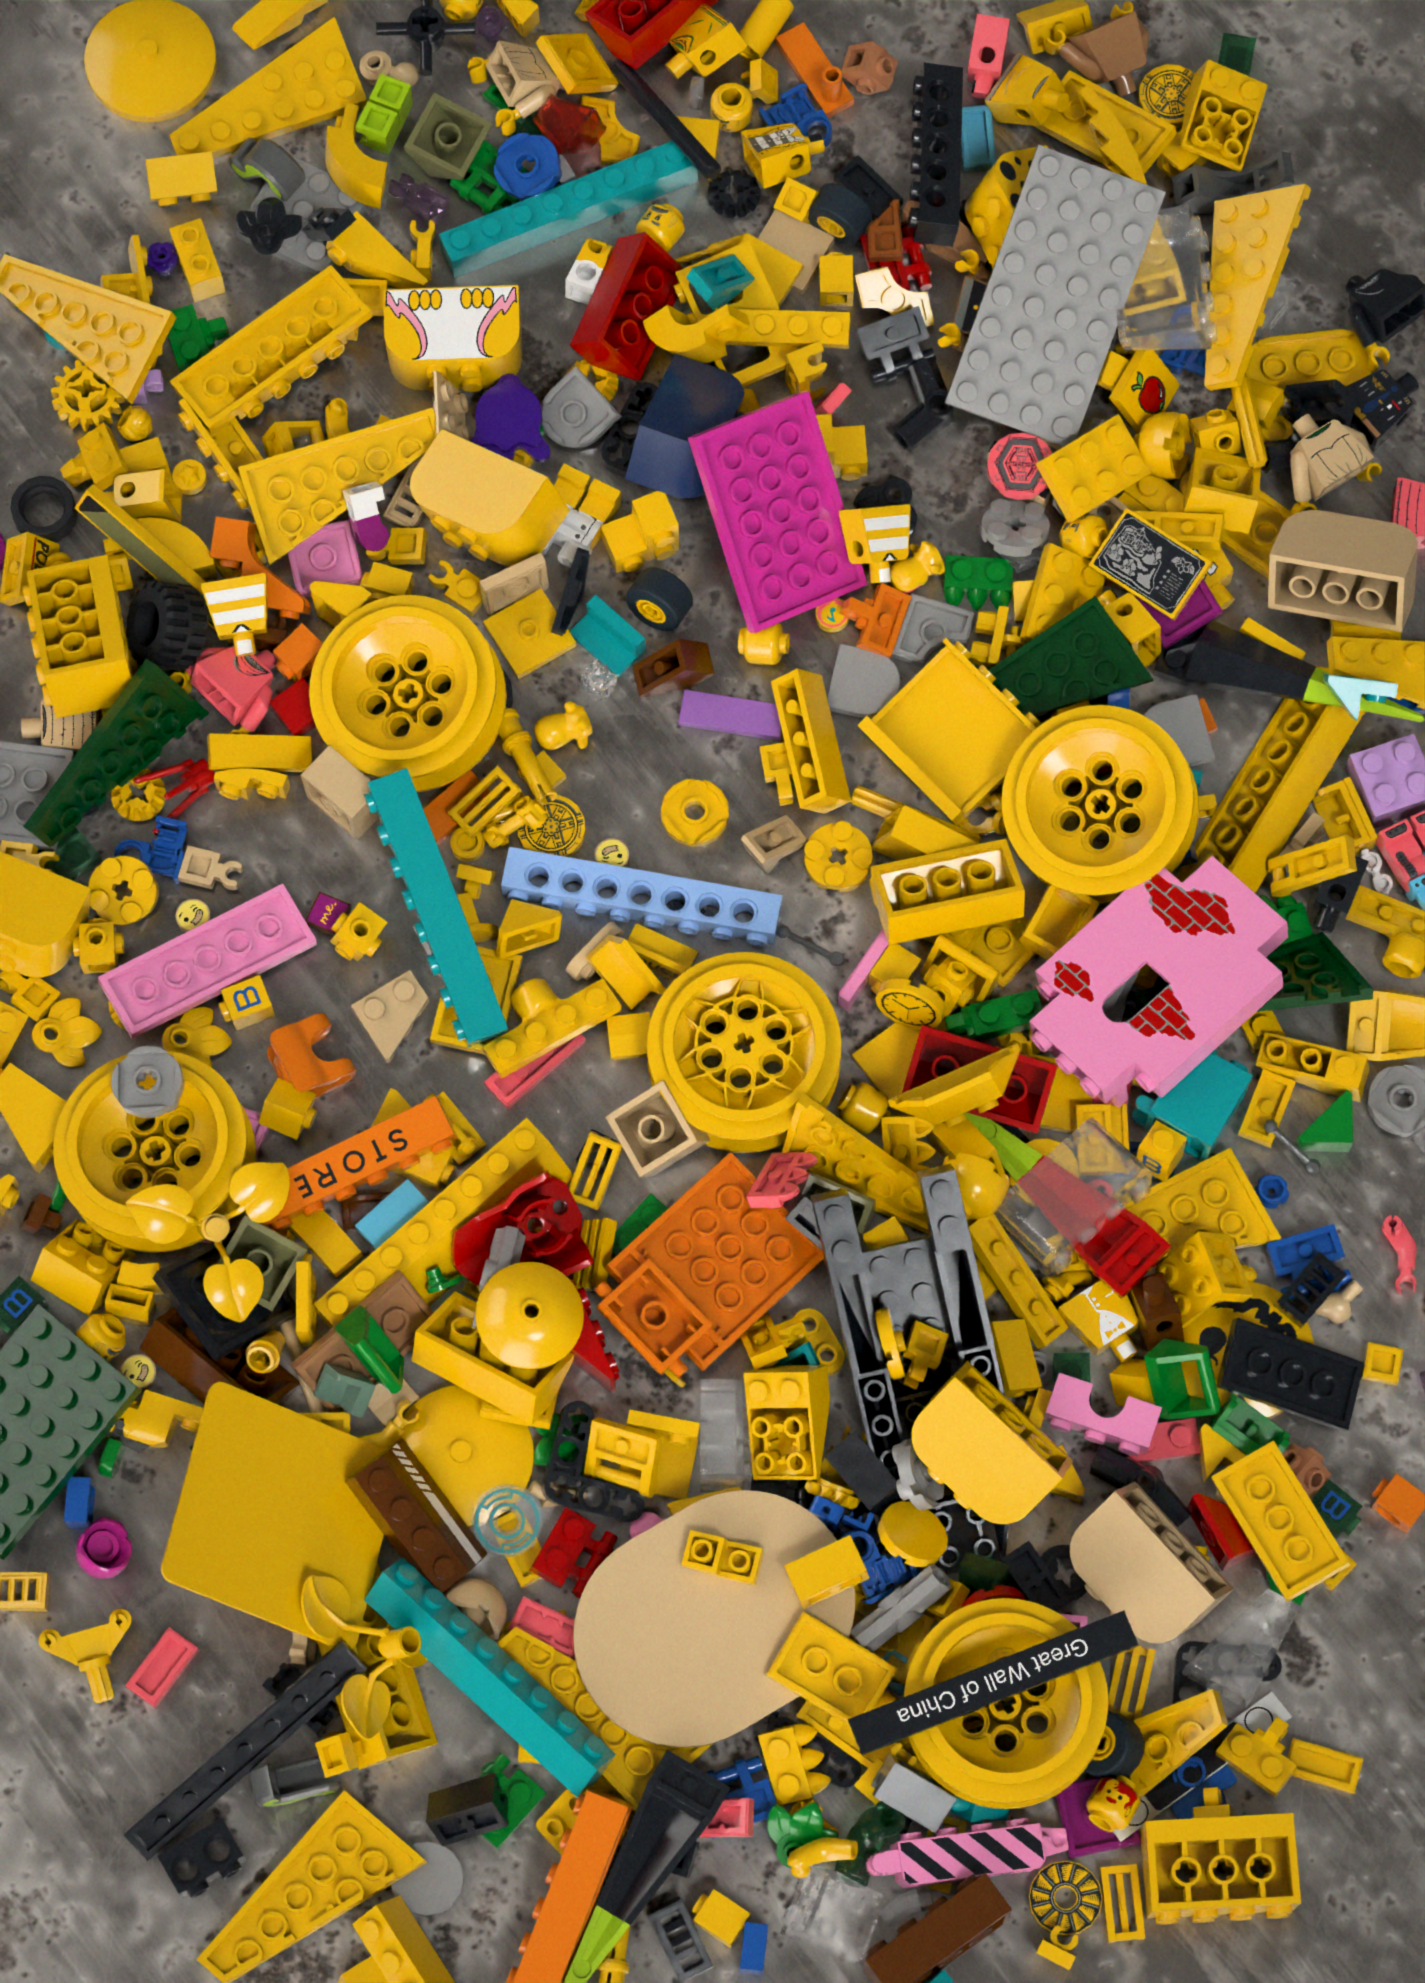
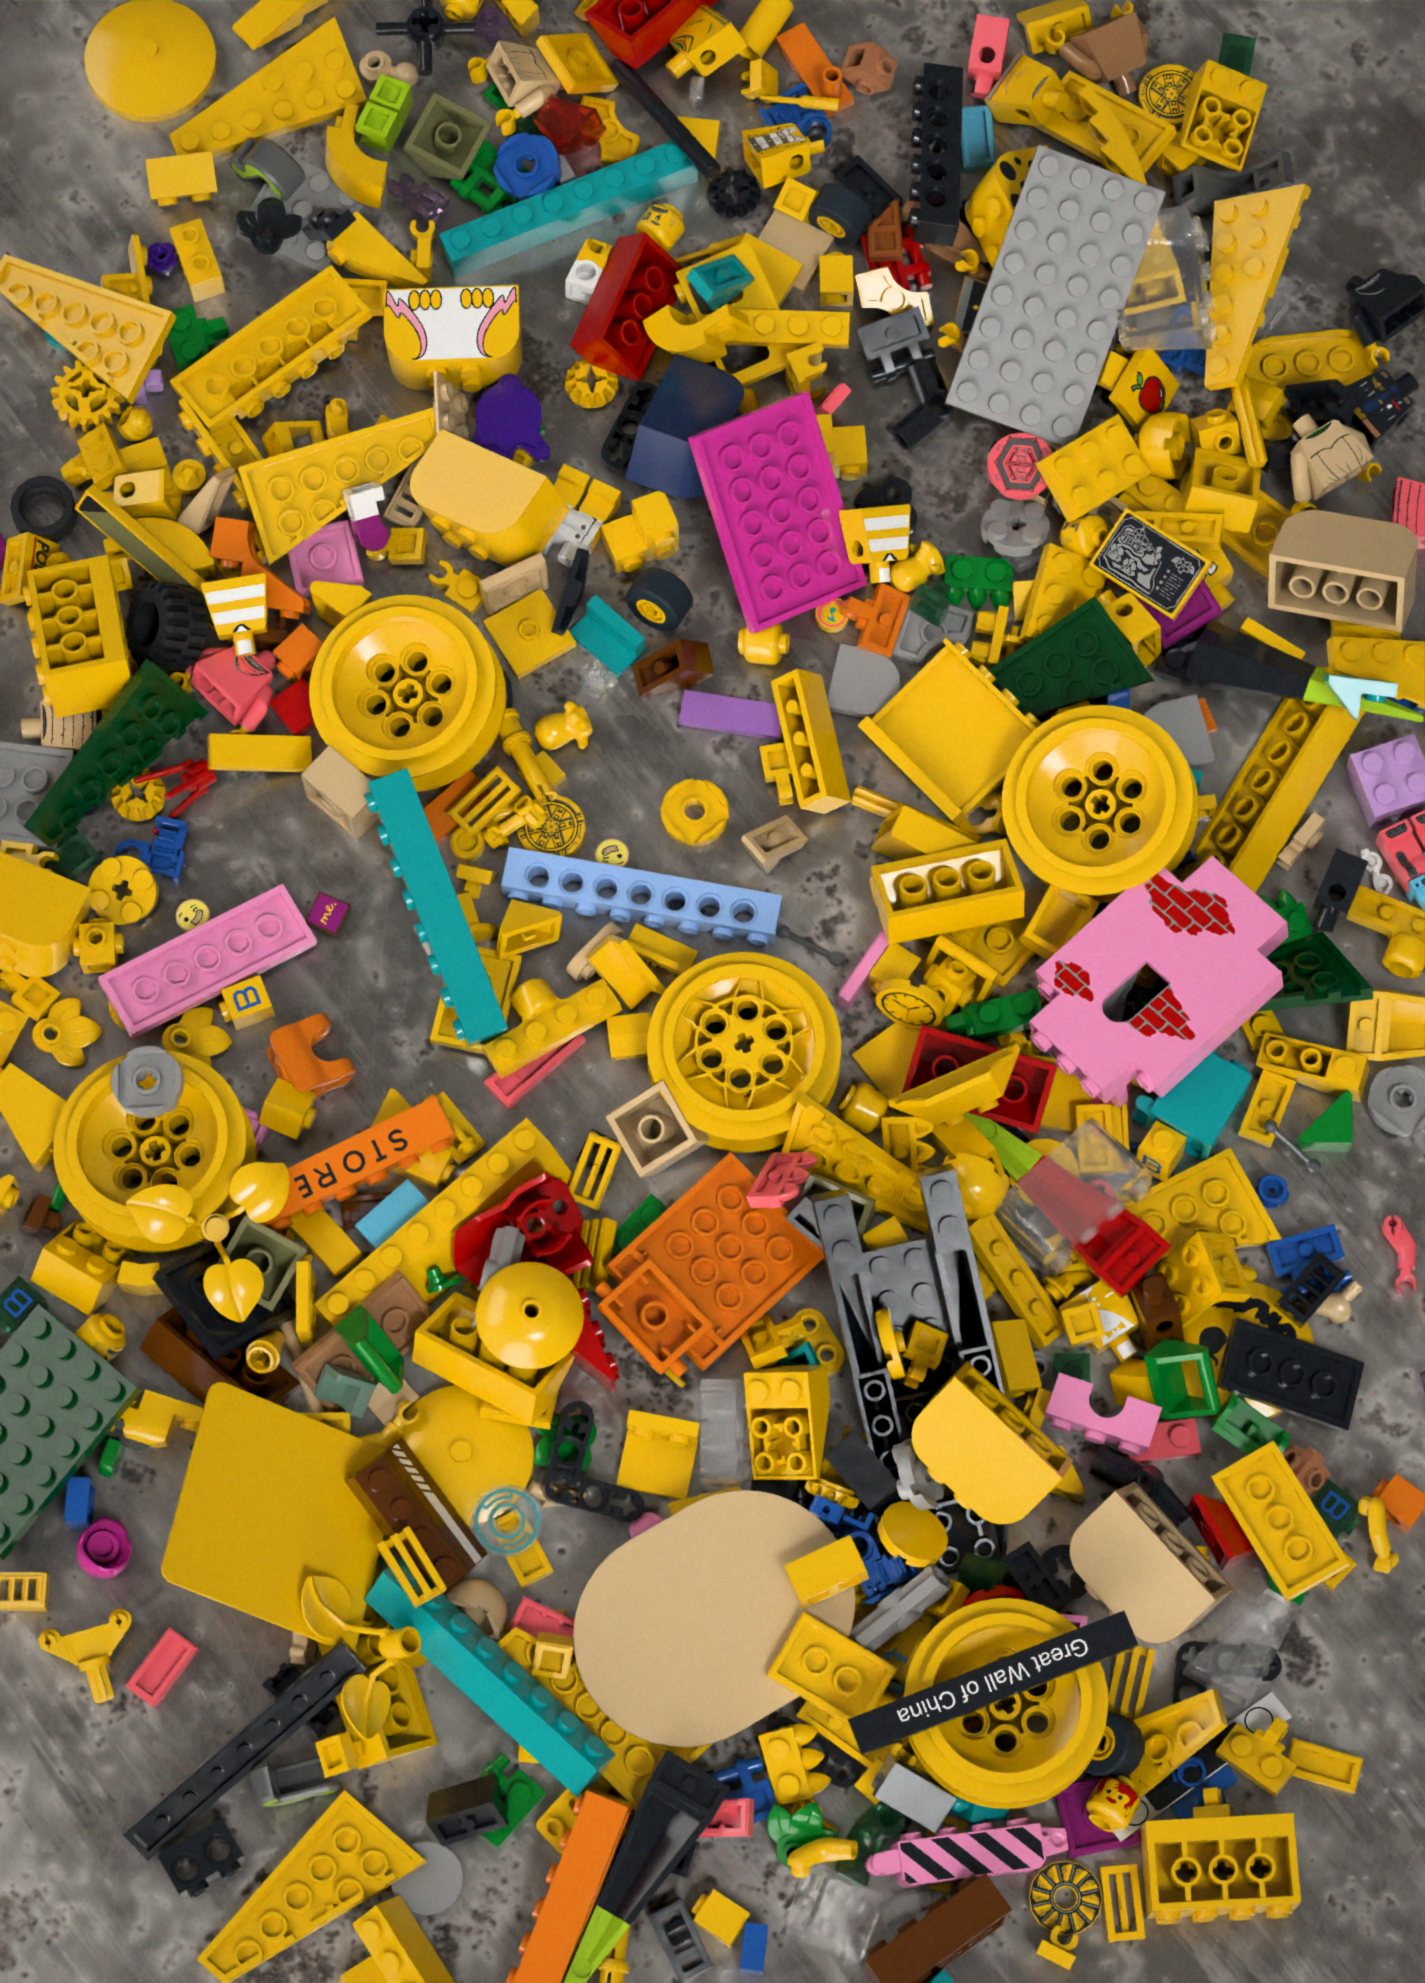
(130, 1304): yellow piece -> none
(140, 1371): light yellow tile -> none
(203, 867): tan plate -> none
(208, 502): none -> tan slope
(241, 781): yellow slope -> none
(357, 933): yellow brick -> none
(387, 581): yellow brick -> none
(391, 1012): tan wing -> none
(396, 1540): none -> yellow tile
(553, 1656): none -> yellow slope
(564, 1546): red plate -> none
(577, 412): light grey tile -> none
(626, 1447): yellow plate -> none
(722, 1558): yellow slope -> none
(732, 106): yellow head -> none
(807, 102): none -> yellow piece
(839, 837): yellow plate -> none
(932, 602): none -> clear green tile
(1082, 1324): none -> yellow tile
(1215, 1451): yellow slope -> none
(1312, 865): yellow plate -> none
(1345, 814): yellow hinge -> none
(1377, 1524): none -> yellow arm
(1382, 1364): yellow tile -> none

